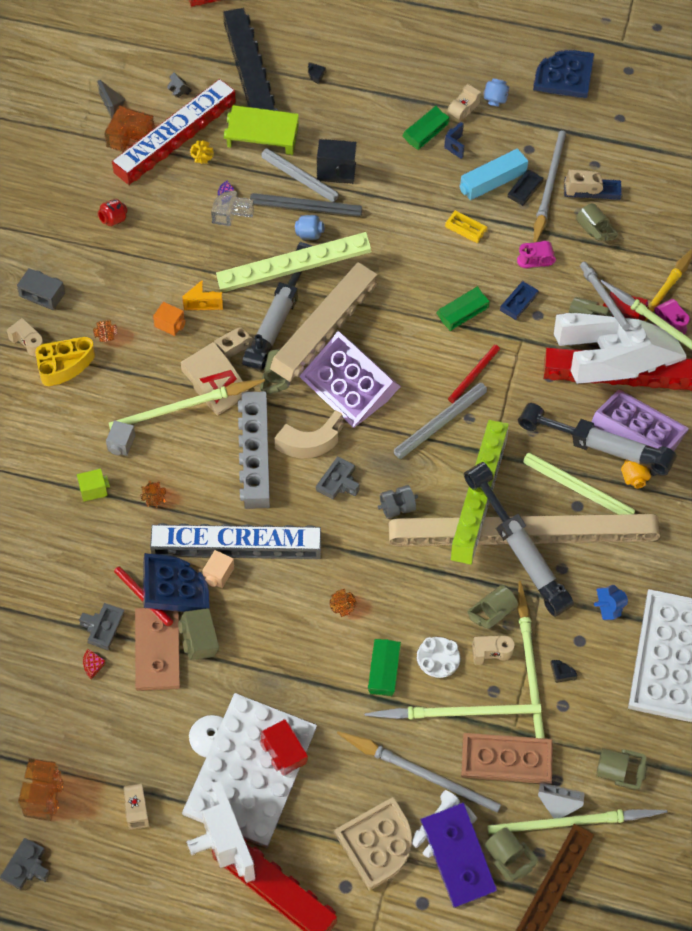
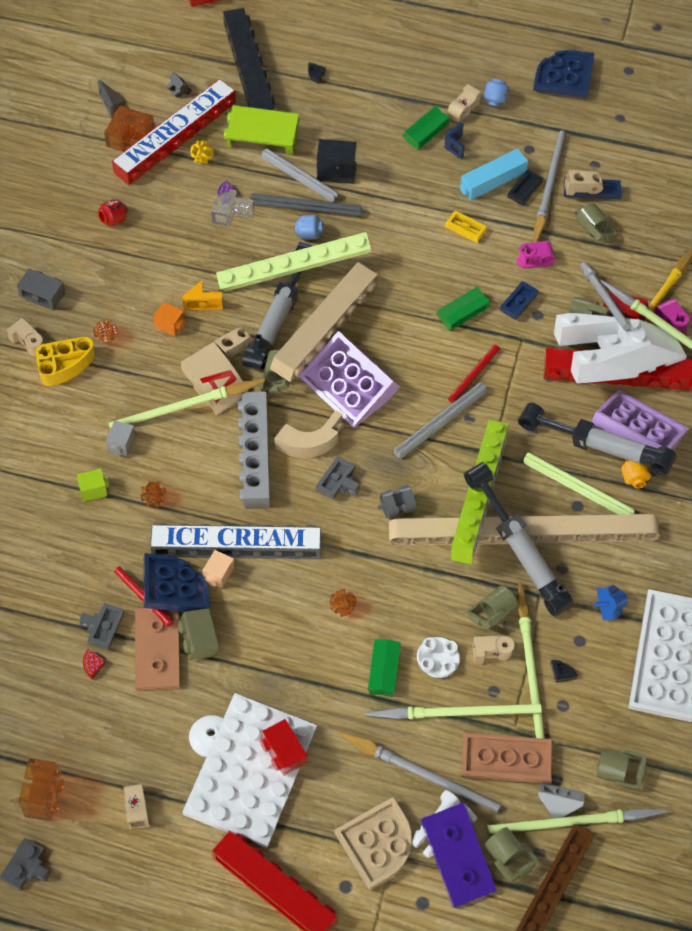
(223, 835): white brick -> none

